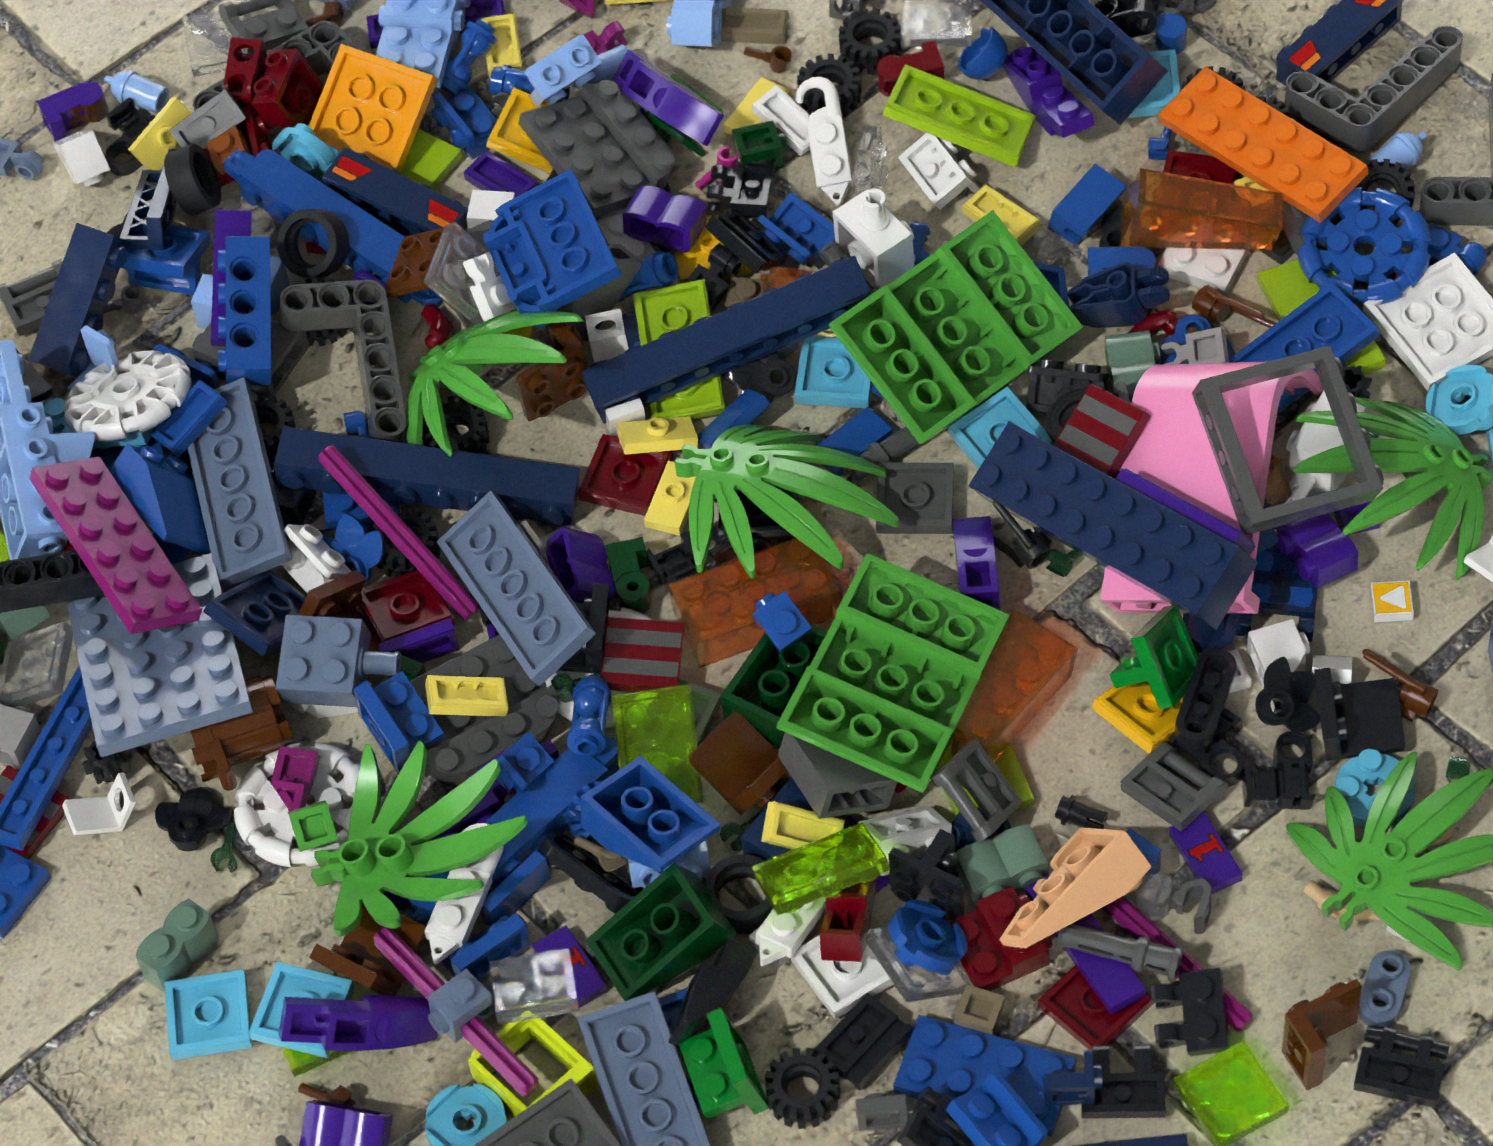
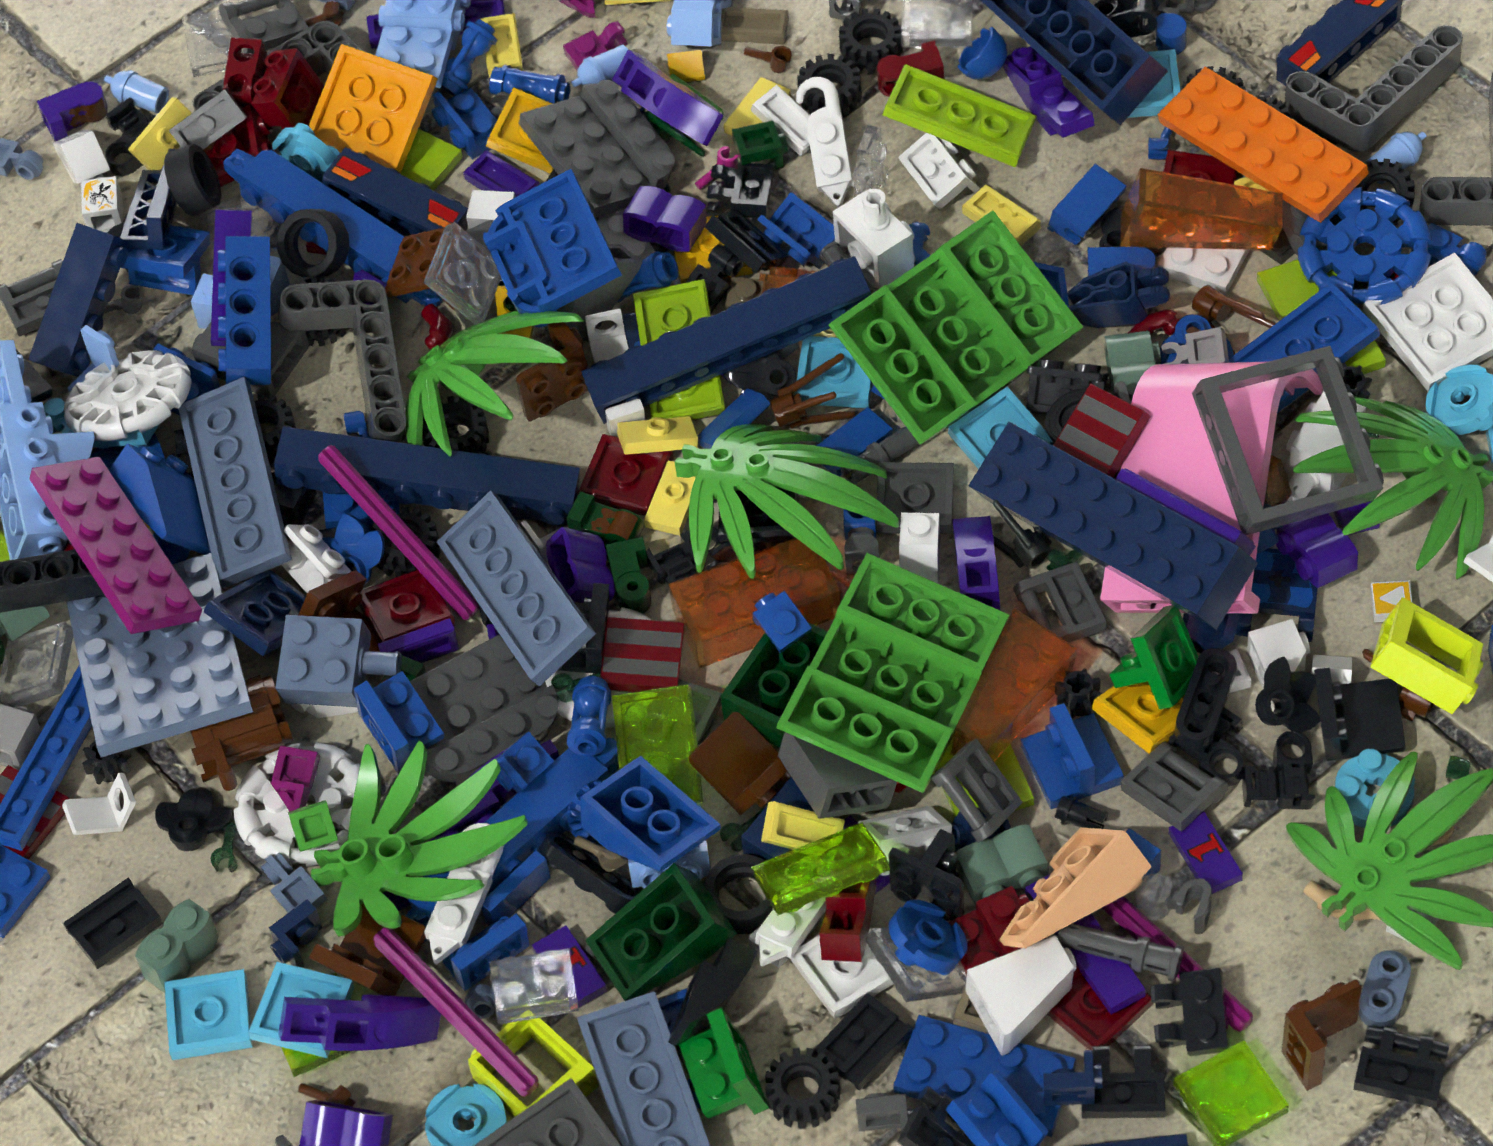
(102, 203): none -> white brick
(112, 923): none -> black plate
(190, 419): blue tile -> none
(224, 145): dark orange plate -> none
(292, 930): none -> dark blue bracket
(293, 887): none -> sand blue plate
(457, 1004): sand blue bracket -> none
(466, 695): light yellow plate -> none
(489, 290): white plate -> none
(561, 69): light blue bracket -> none
(607, 522): none -> dark green leg
(686, 65): none -> yellow slope
(790, 407): none -> reddish brown plant
(860, 538): none -> dark grey leg
(920, 544): none -> white slope
(1020, 989): none -> white slope
(1070, 599): none -> dark grey plate
(1071, 757): none -> blue bracket
(1077, 692): none -> black gear
(1419, 671): none -> neon yellow window

